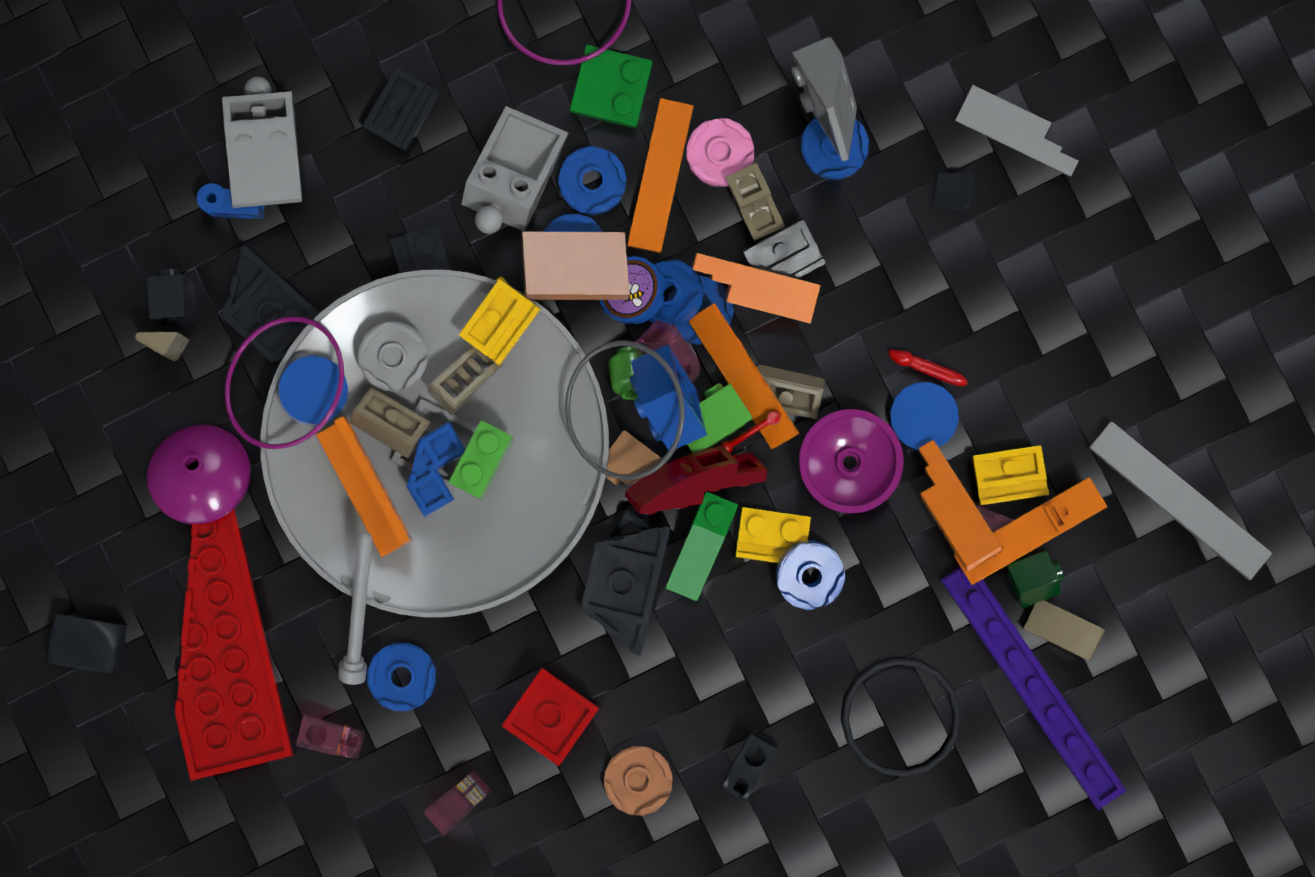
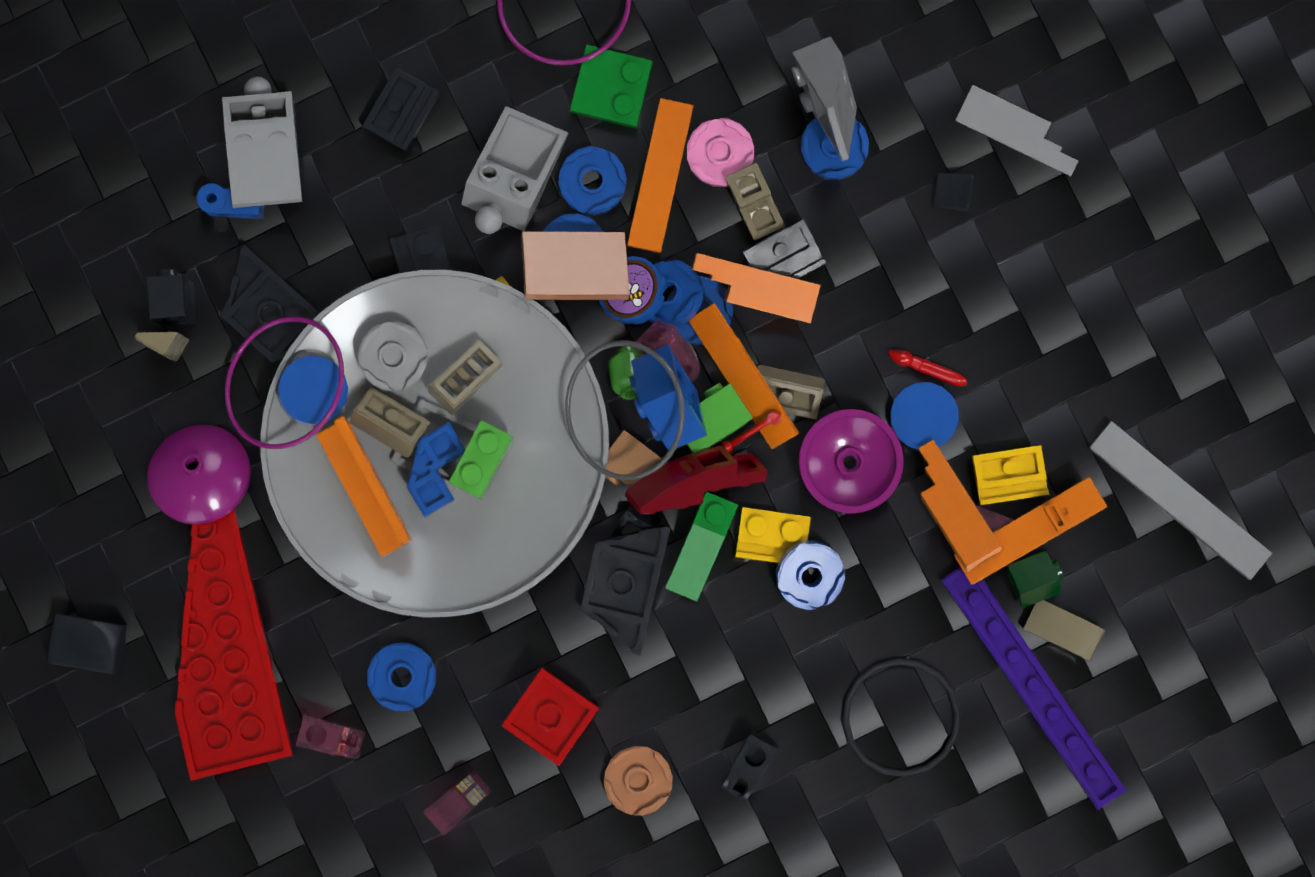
(352, 667): light grey piece -> none
(500, 322): yellow plate -> none

